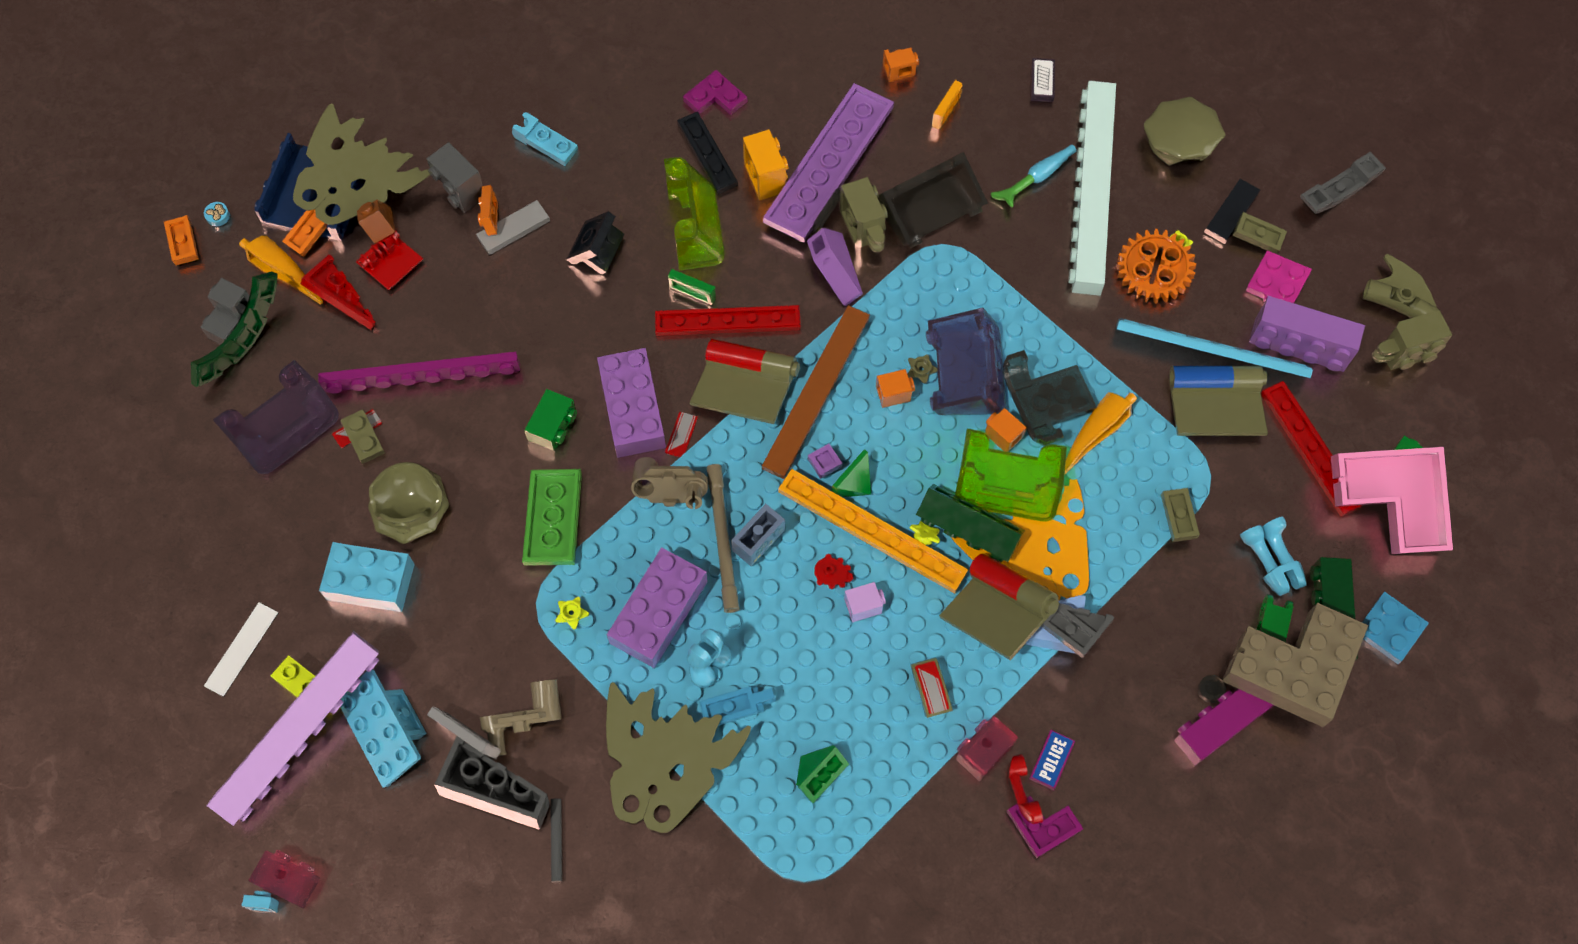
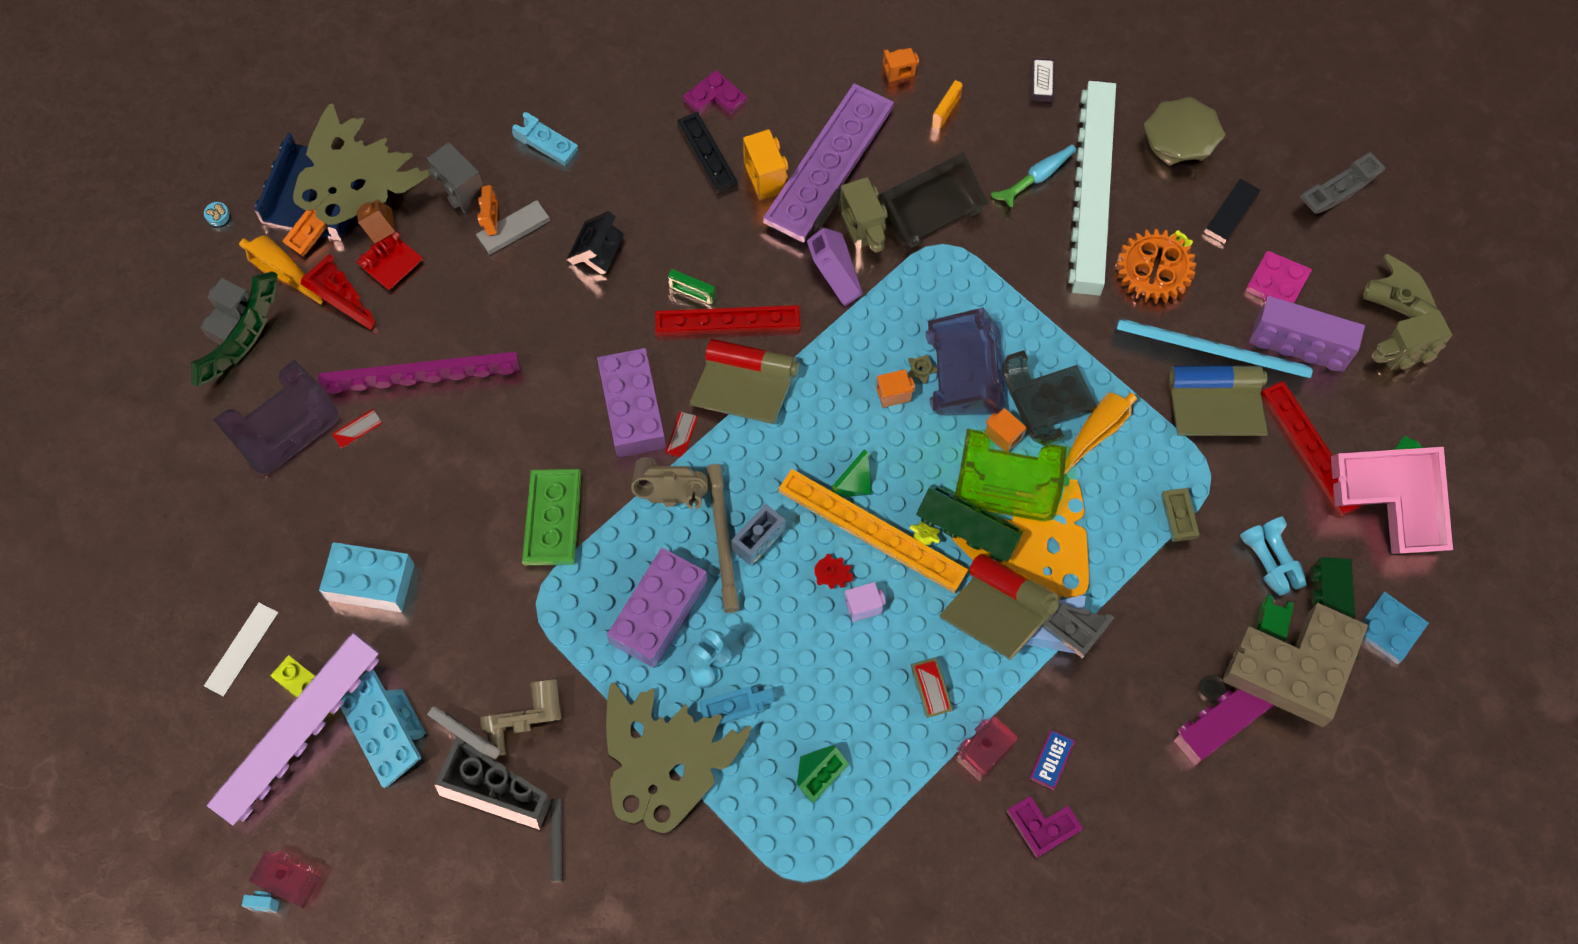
(181, 240): orange plate -> none
(362, 436): olive plate -> none
(407, 501): olive piece -> none
(551, 420): green brick -> none
(566, 607): neon yellow plate -> none
(700, 237): clear neon green windscreen -> none
(815, 392): dark orange tile -> none
(824, 461): medium lavender plate -> none
(1032, 810): red bar -> none
(1259, 233): olive plate -> none

